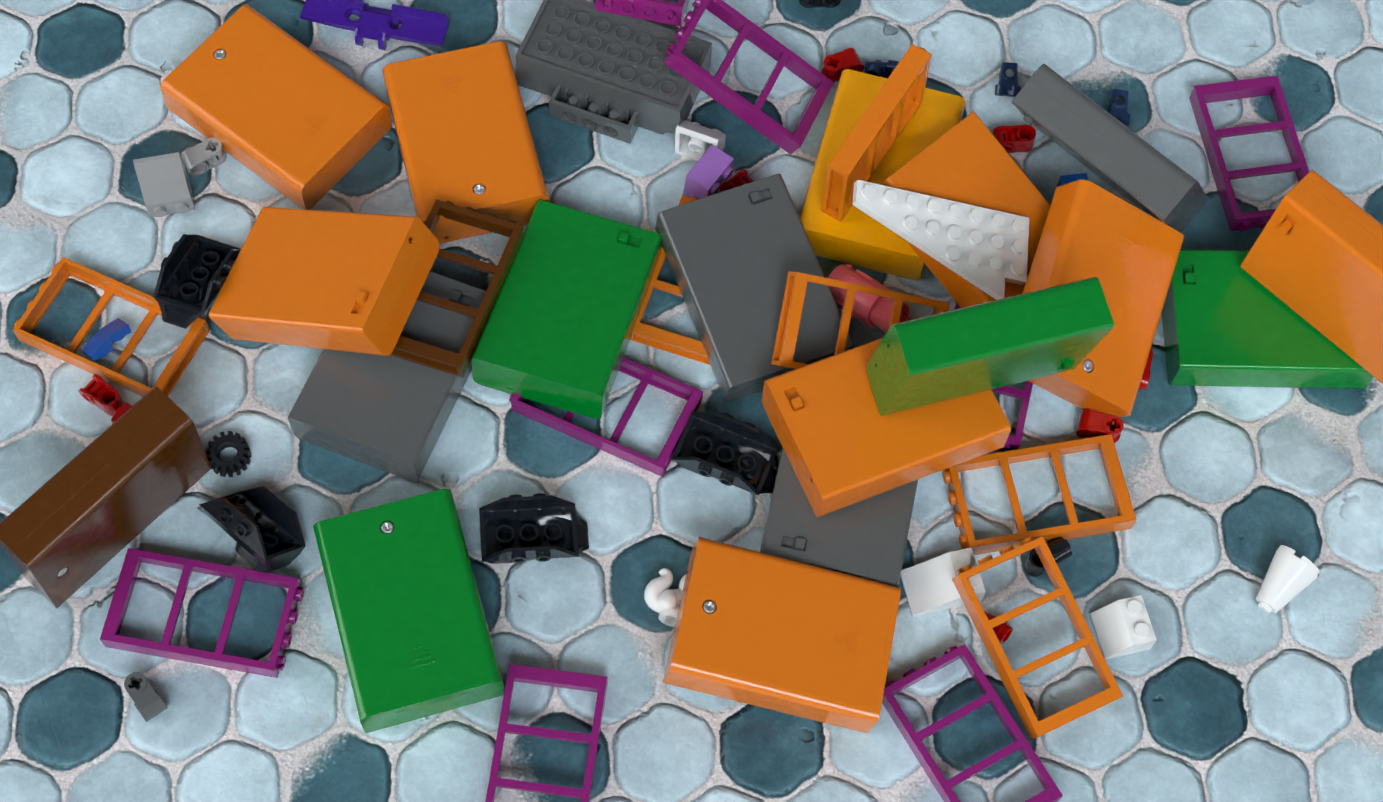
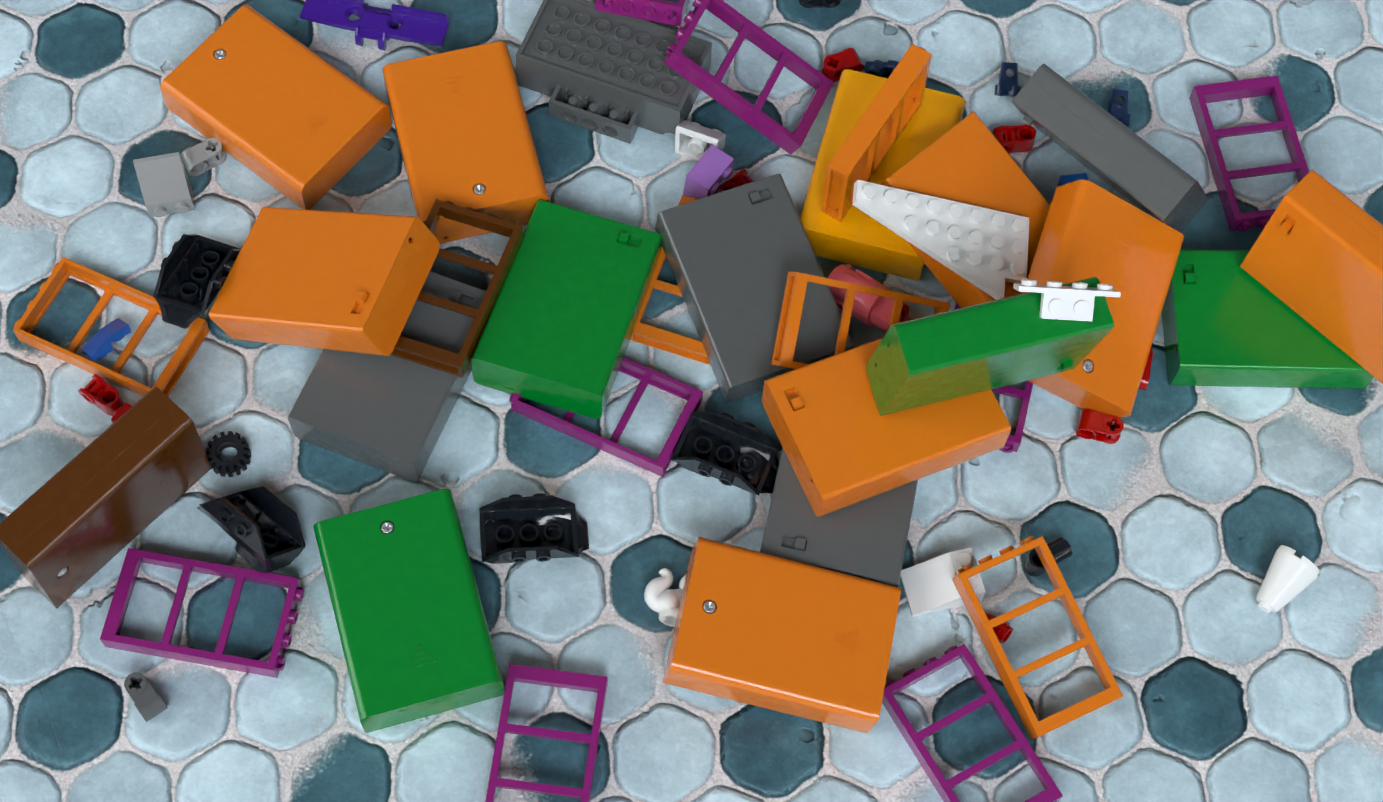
(1066, 302): none -> white bracket
(1123, 627): white slope -> none
(1126, 515): orange window -> none

